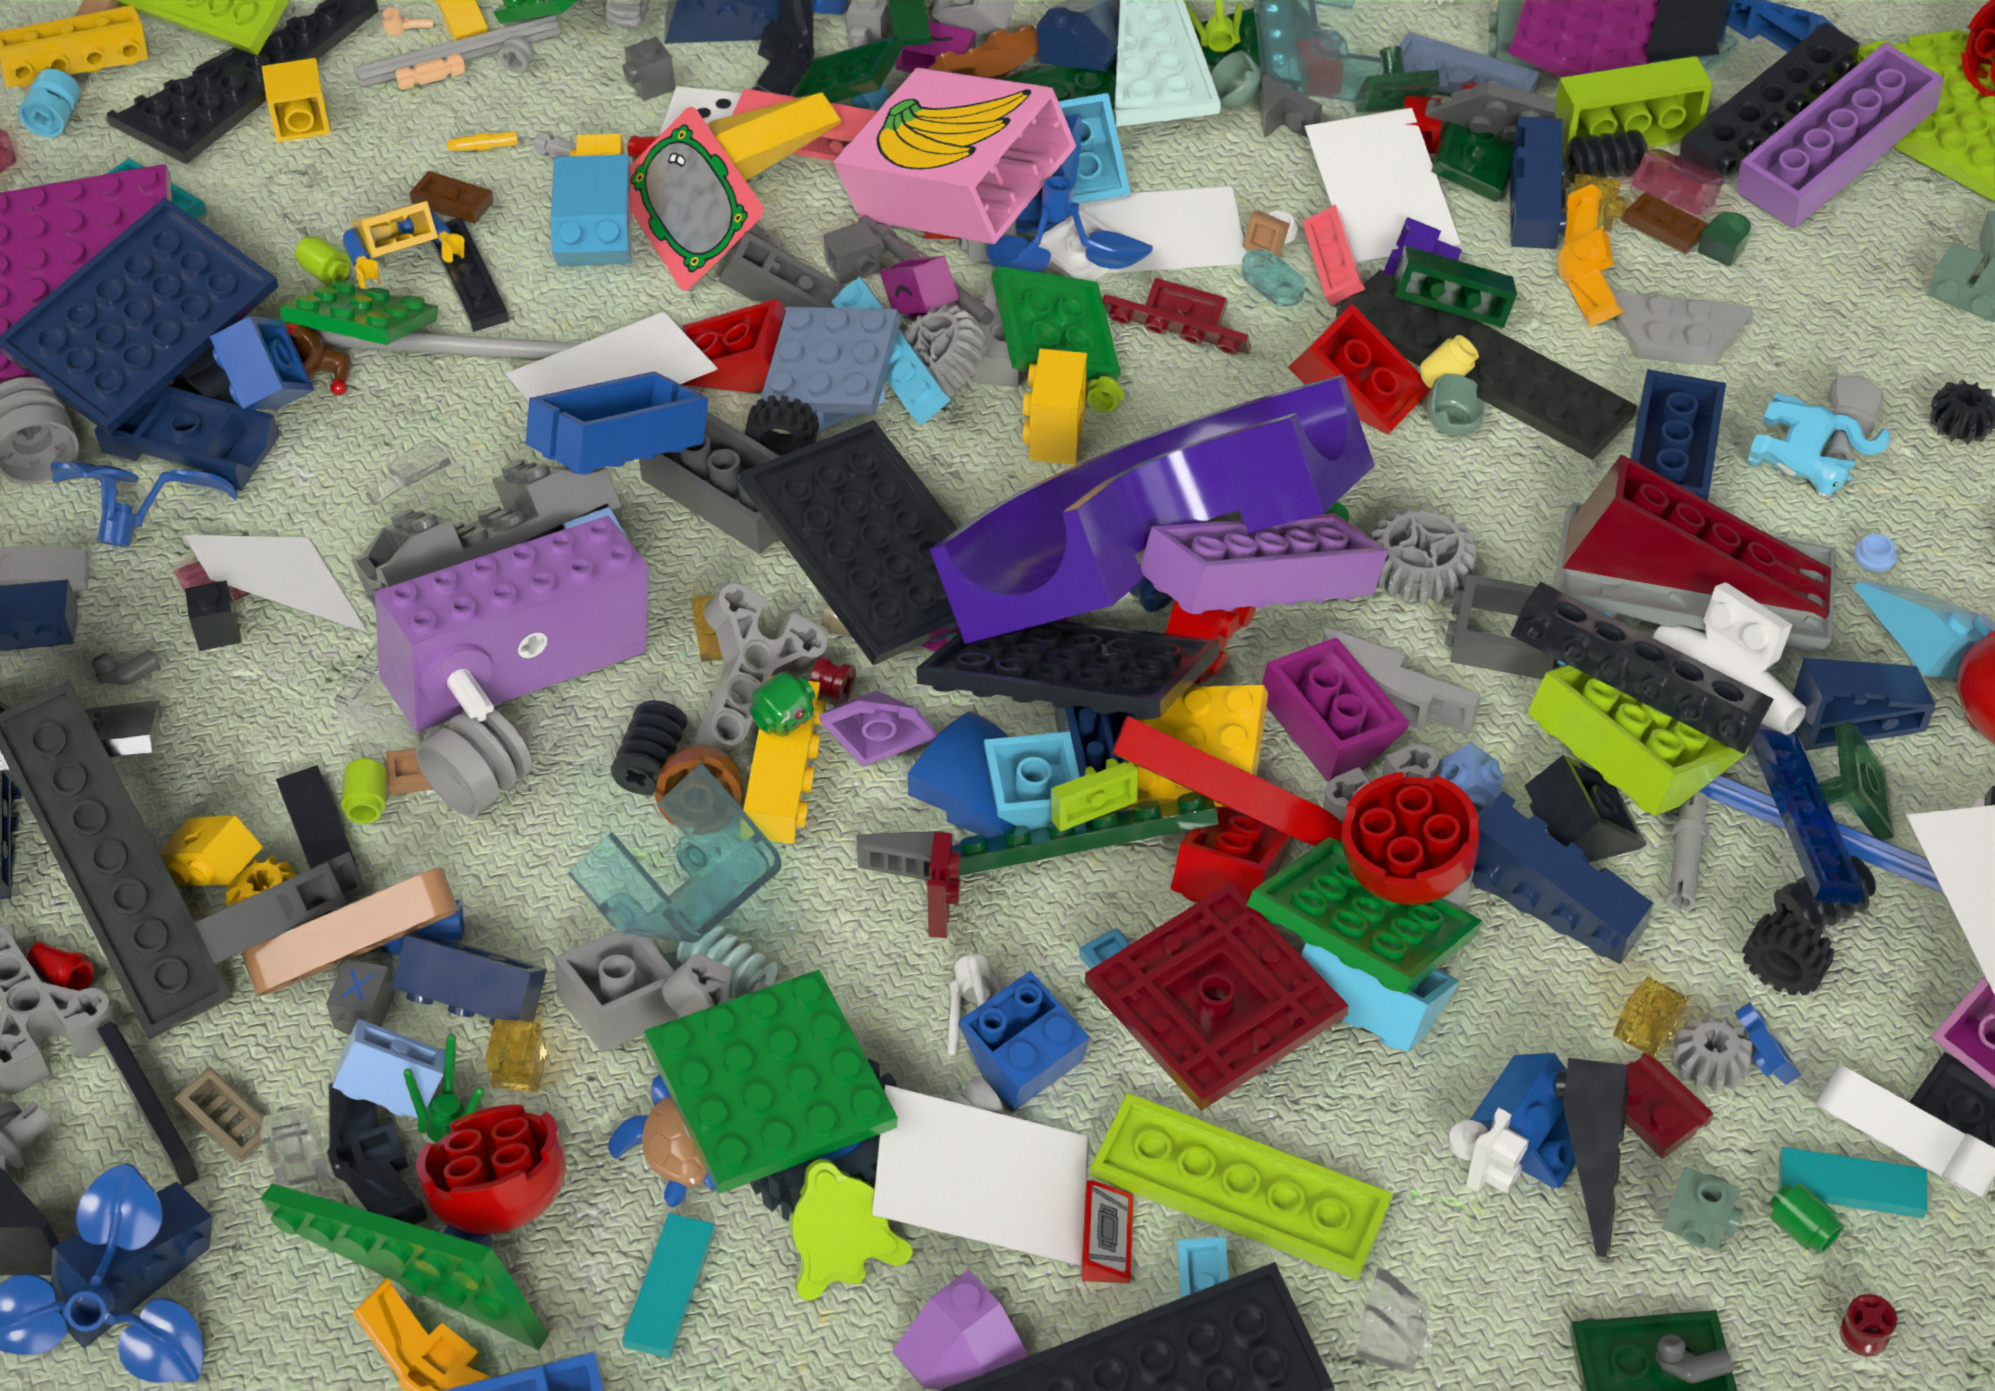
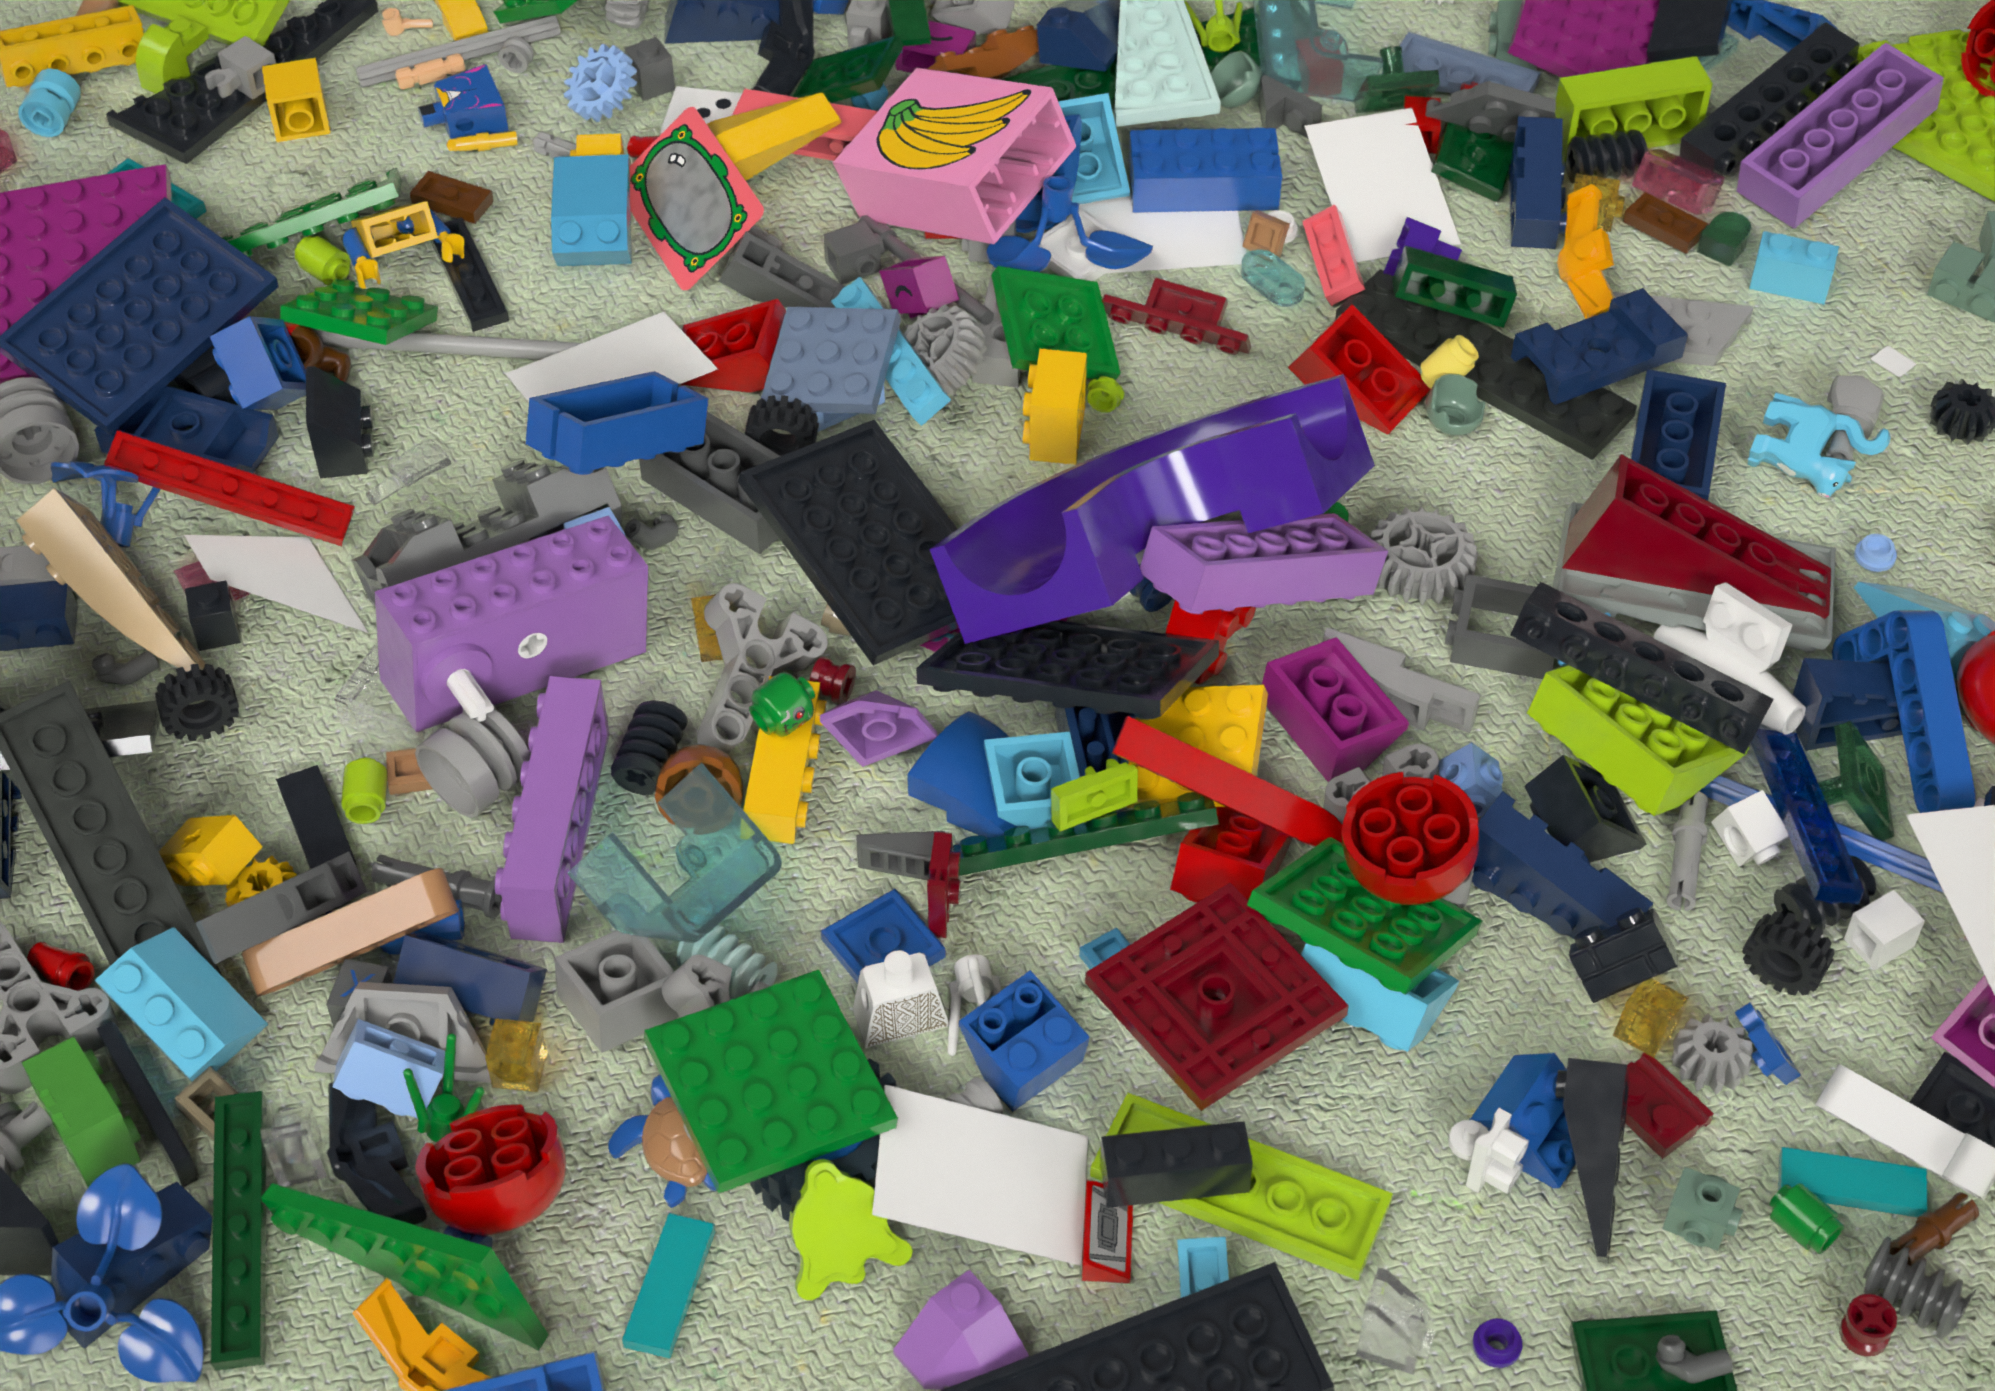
(83, 1109): none -> bright green wedge
(103, 575): none -> tan wedge
(164, 52): none -> lime brick
(181, 1003): none -> medium azure slope
(193, 686): none -> black tyre
(231, 488): none -> red tile
(238, 1232): none -> dark green plate
(241, 69): none -> light grey brick
(313, 215): none -> green wing
(337, 425): none -> black slope
(417, 1013): none -> light grey wing
(466, 105): none -> blue torso
(472, 891): none -> dark grey pin
(553, 809): none -> medium lavender brick
(600, 82): none -> light blue gear
(654, 537): none -> dark grey arm
(878, 930): none -> blue tile
(897, 999): none -> white torso
(1175, 1164): none -> black brick
(1204, 170): none -> blue piece
(1503, 1332): none -> dark purple plate
(1622, 954): none -> black brick
(1632, 334): none -> dark blue piece
(1751, 830): none -> white brick
(1794, 267): none -> medium azure slope
(1884, 929): none -> white brick
(1893, 361): none -> white sticker
(1916, 1289): none -> dark grey piece
(1926, 702): none -> blue beam
(1936, 1228): none -> reddish brown pin

